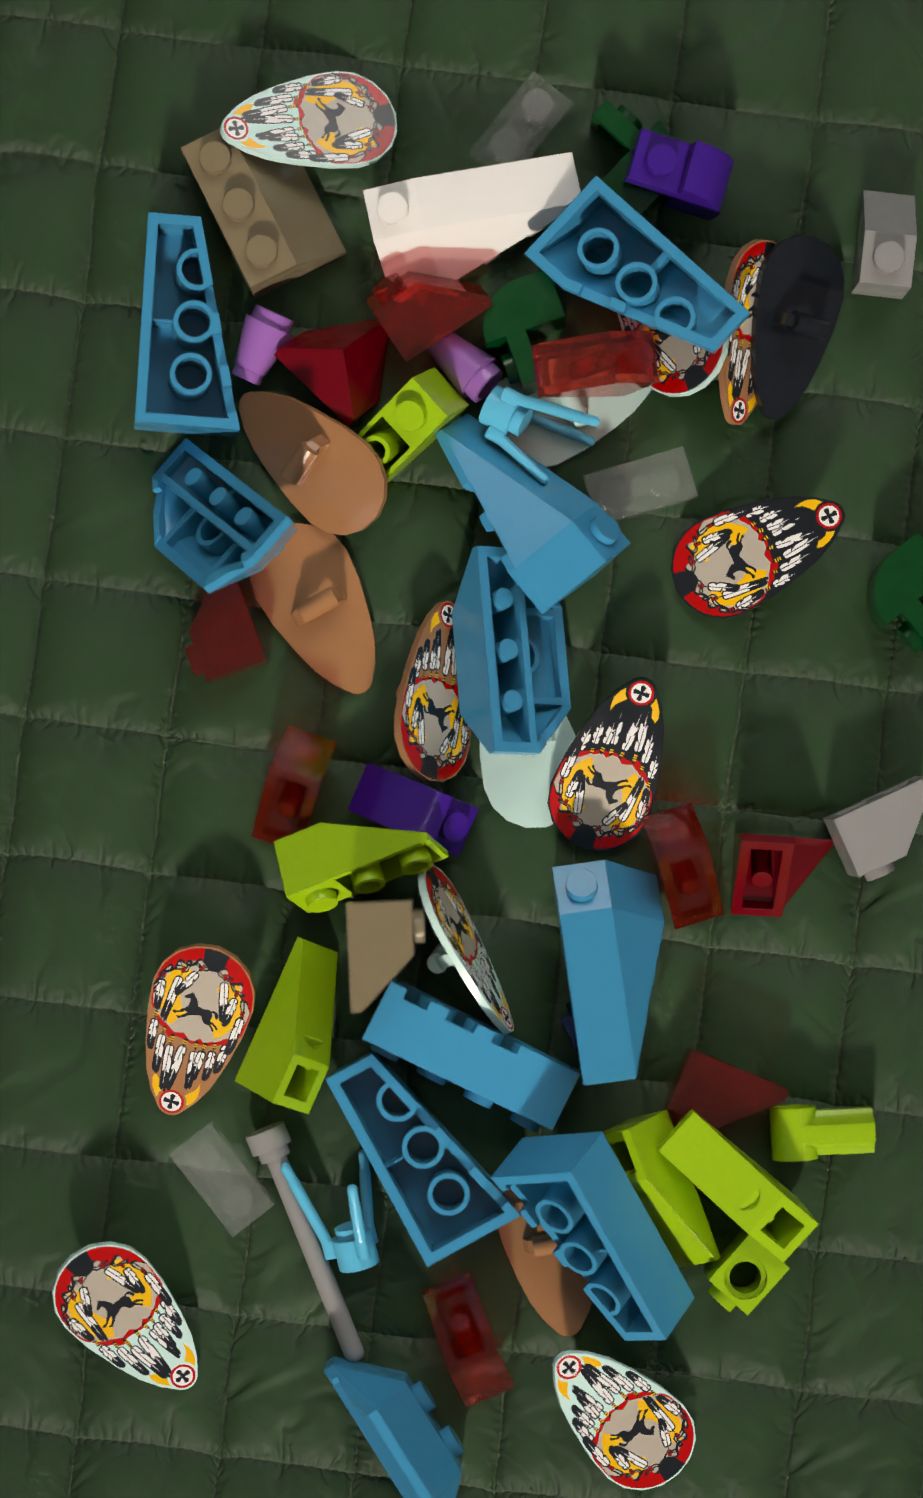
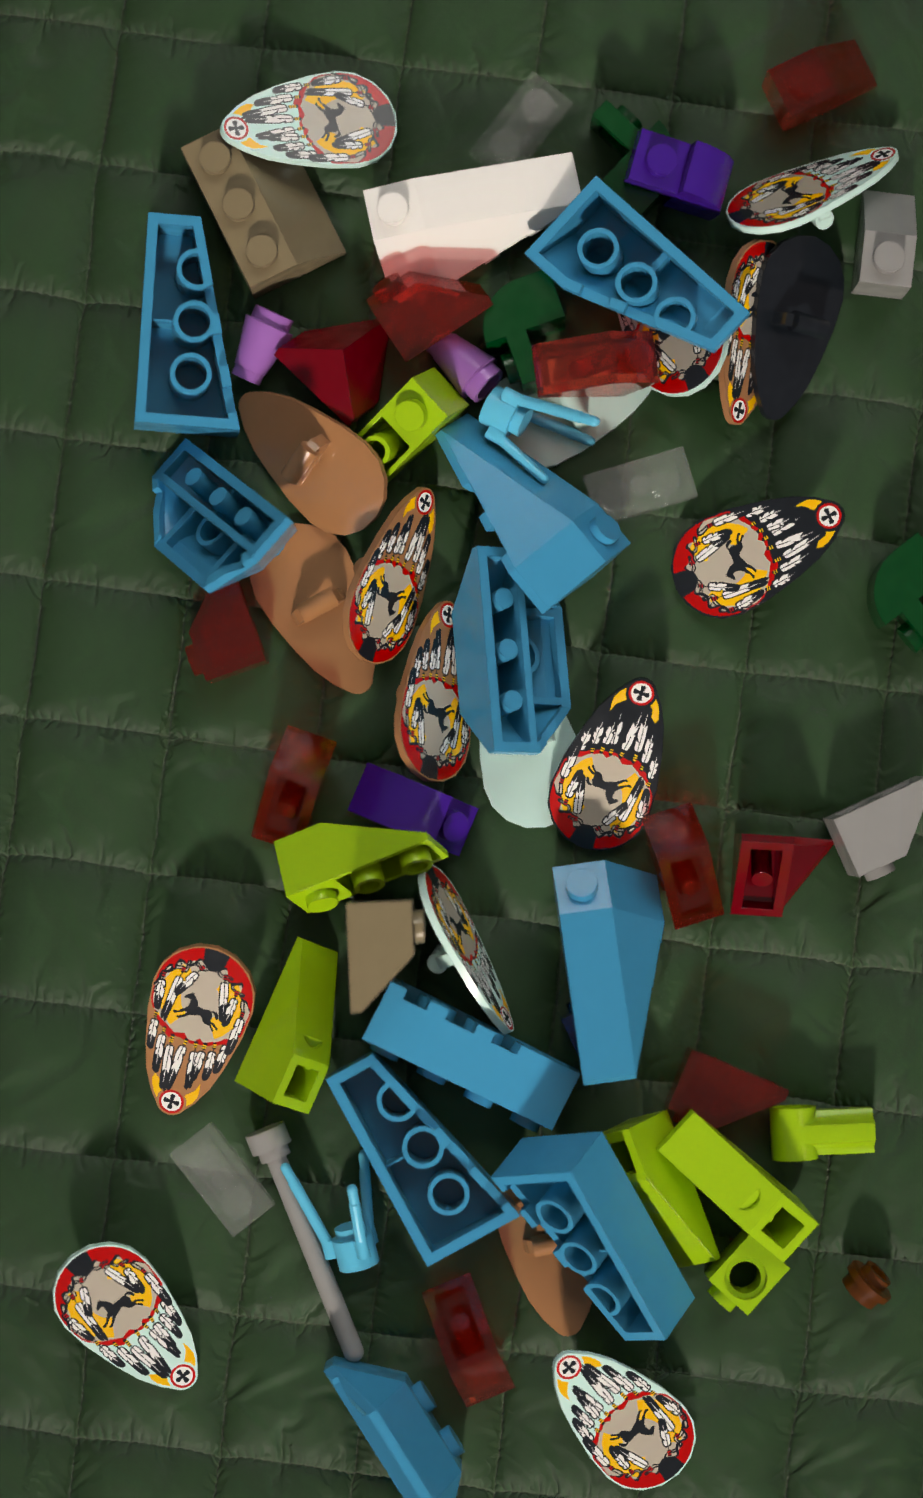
(391, 581): none -> shield
(808, 192): none -> shield
(817, 82): none -> clear red slope
(867, 1284): none -> reddish brown plate

